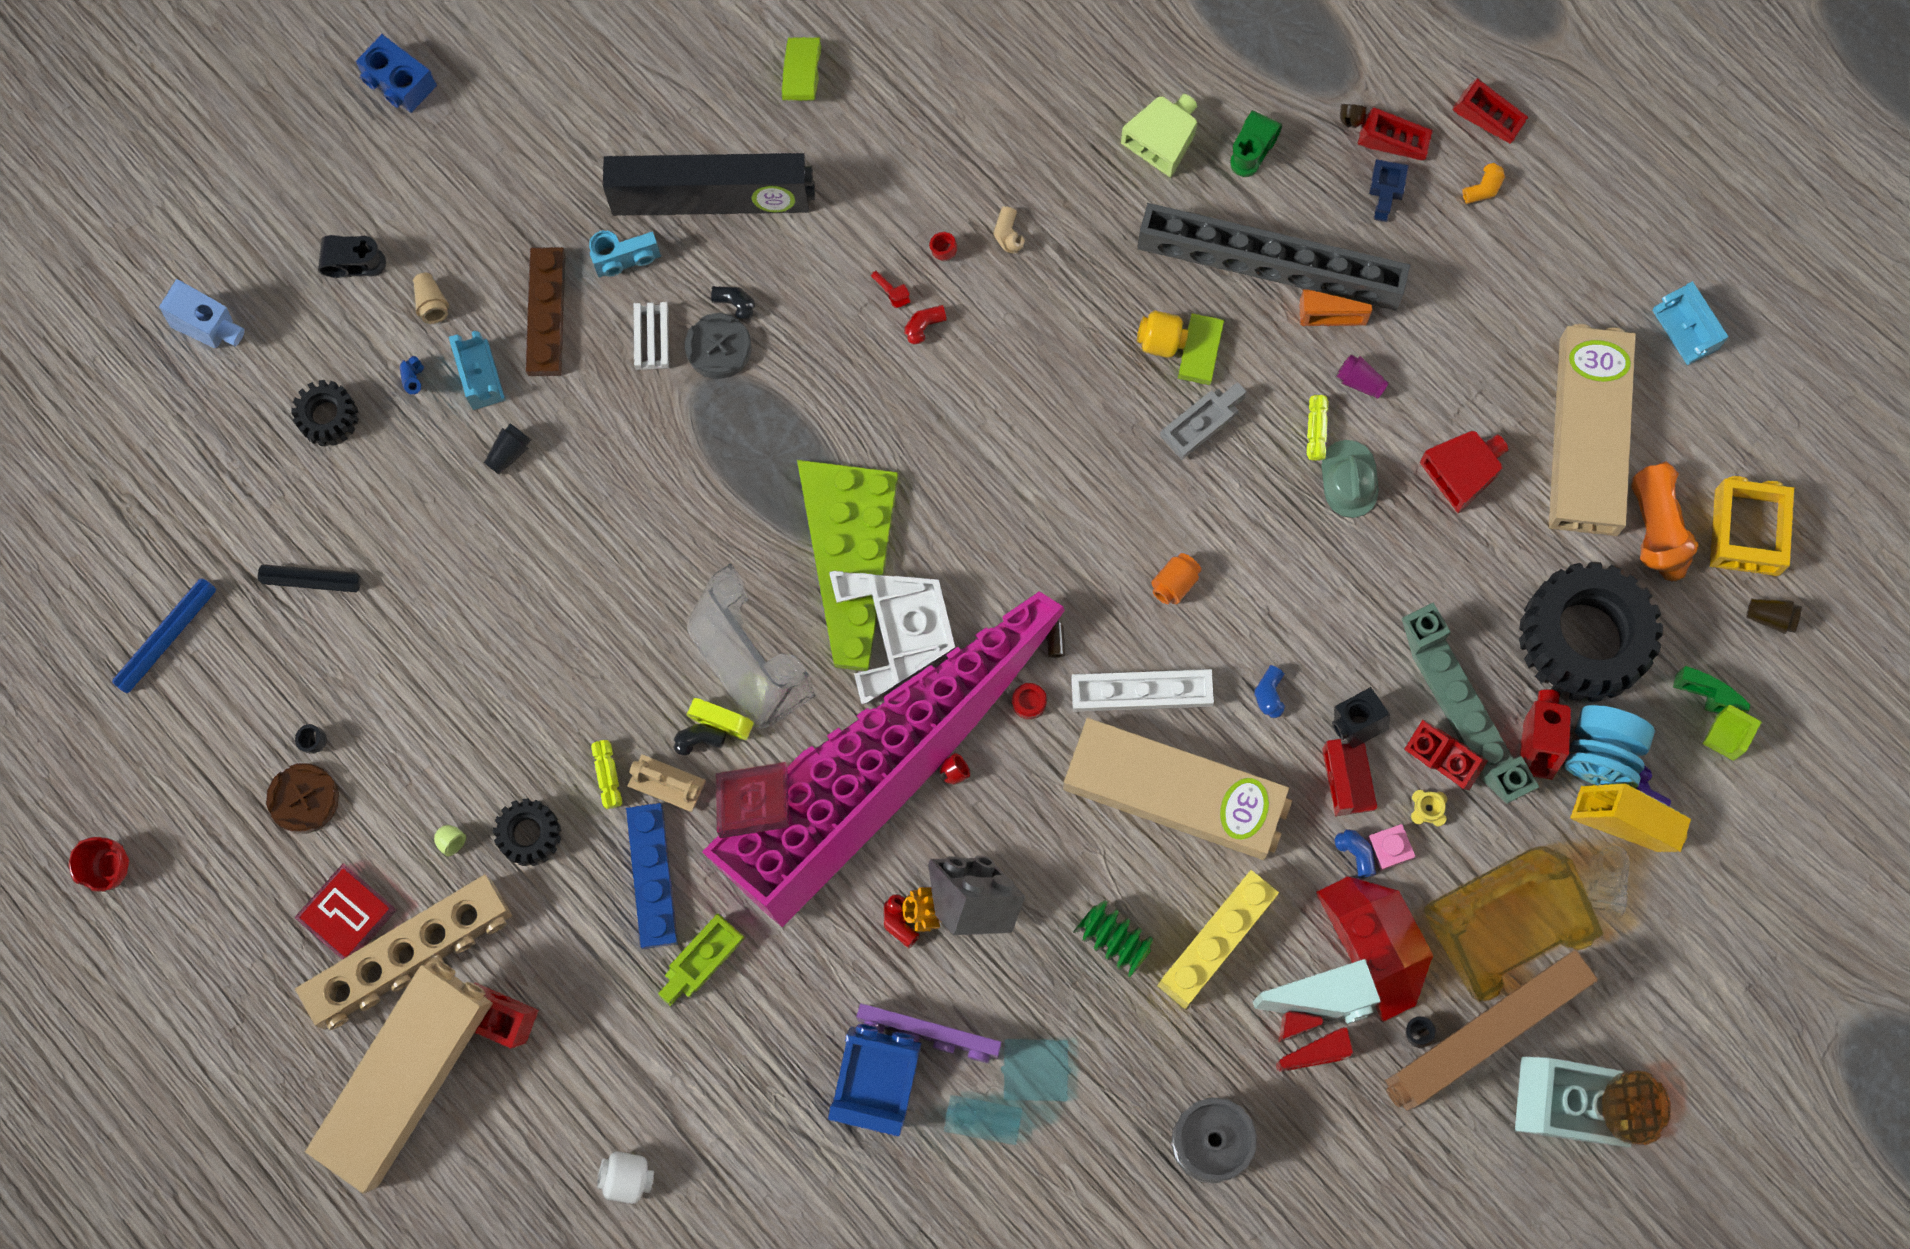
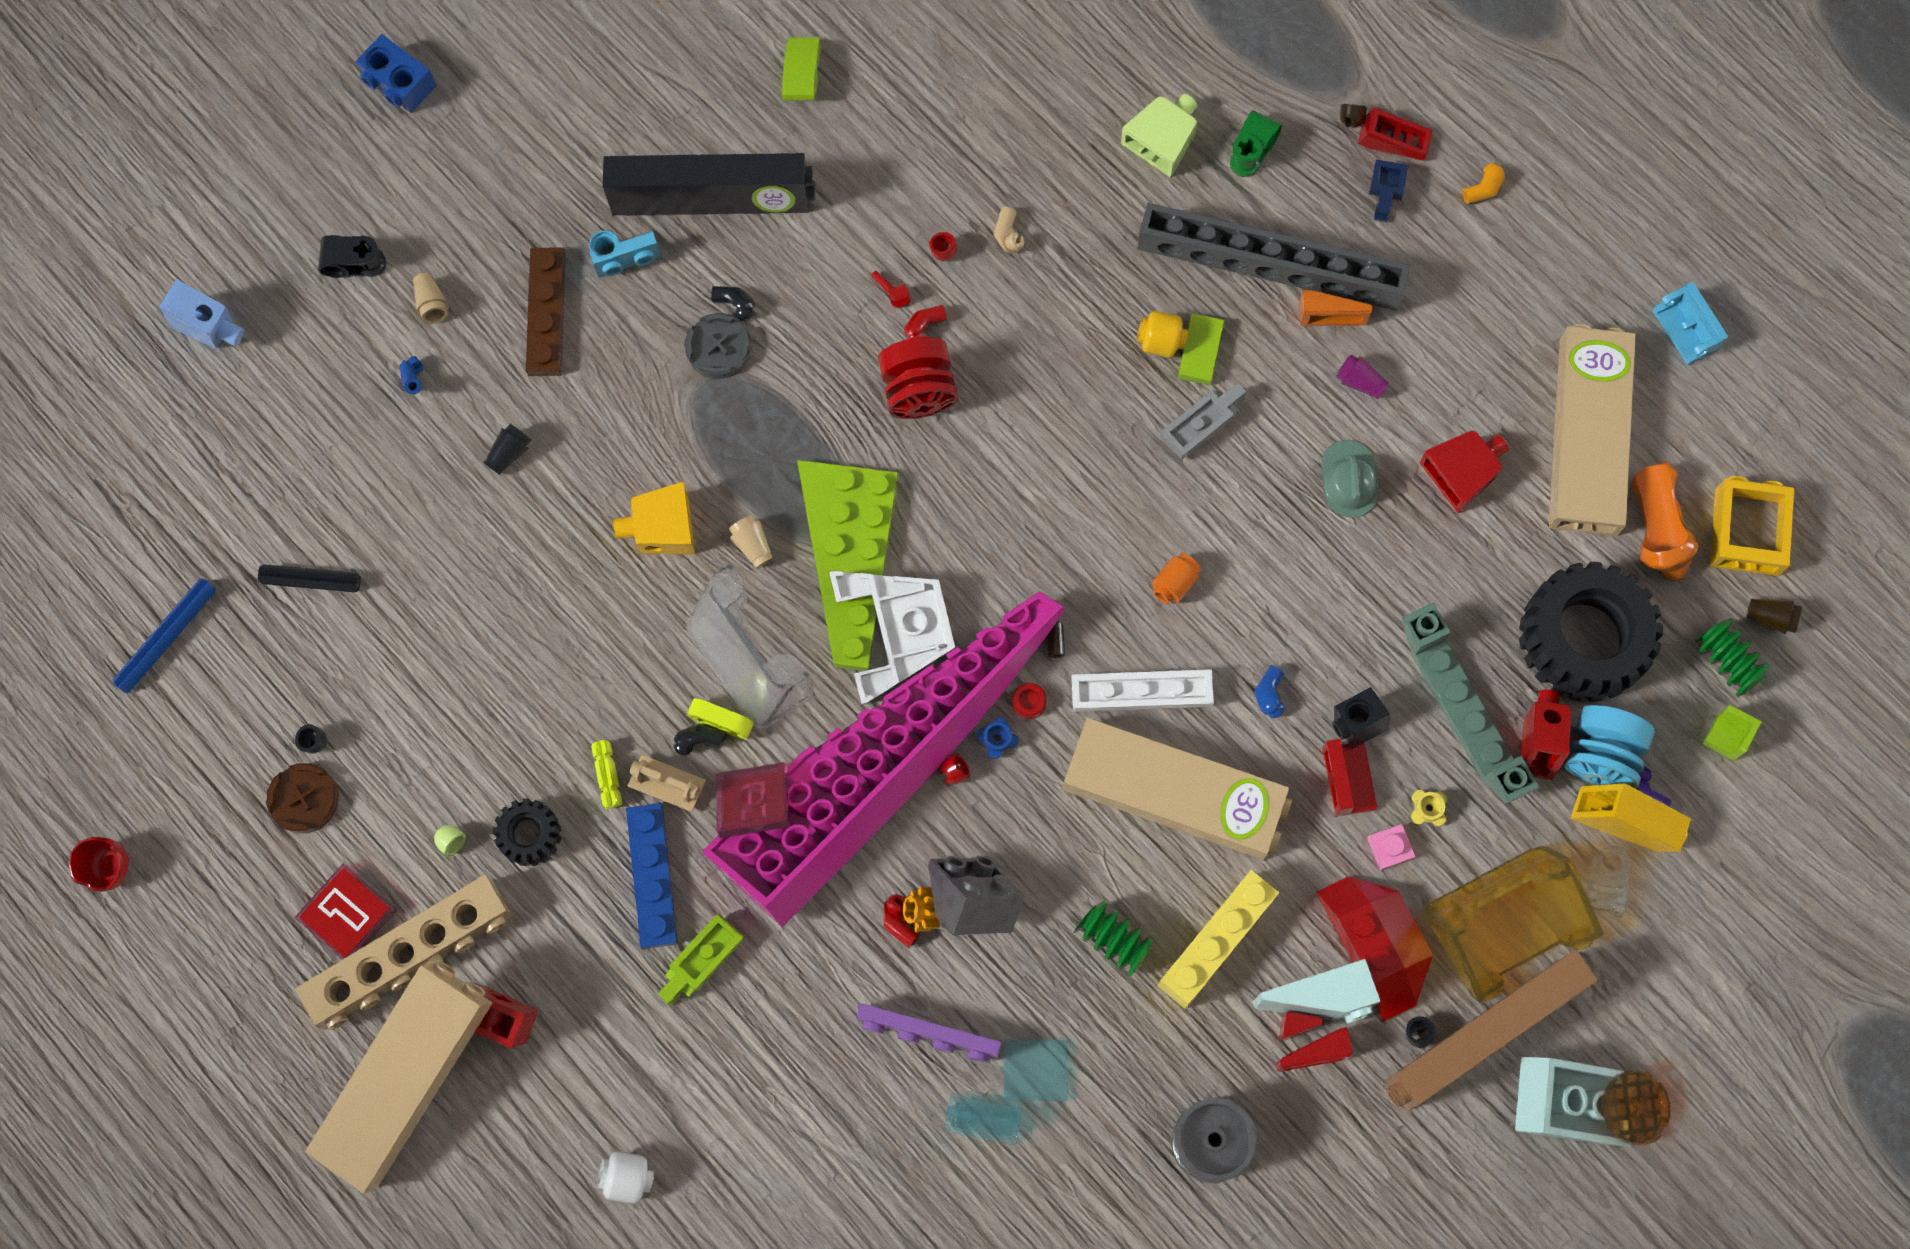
(315, 397): black tyre -> none
(477, 370): medium azure hinge -> none
(651, 310): white tile -> none
(659, 522): none -> yellow torso
(751, 540): none -> tan cone
(875, 1080): blue panel -> none
(917, 377): none -> red wheel
(1000, 728): none -> blue plate
(1317, 427): neon yellow axle -> none
(1360, 848): blue arm -> none
(1446, 755): red slope -> none
(1486, 96): red slope -> none
(1717, 692): green slope -> none
(1733, 657): none -> green piece

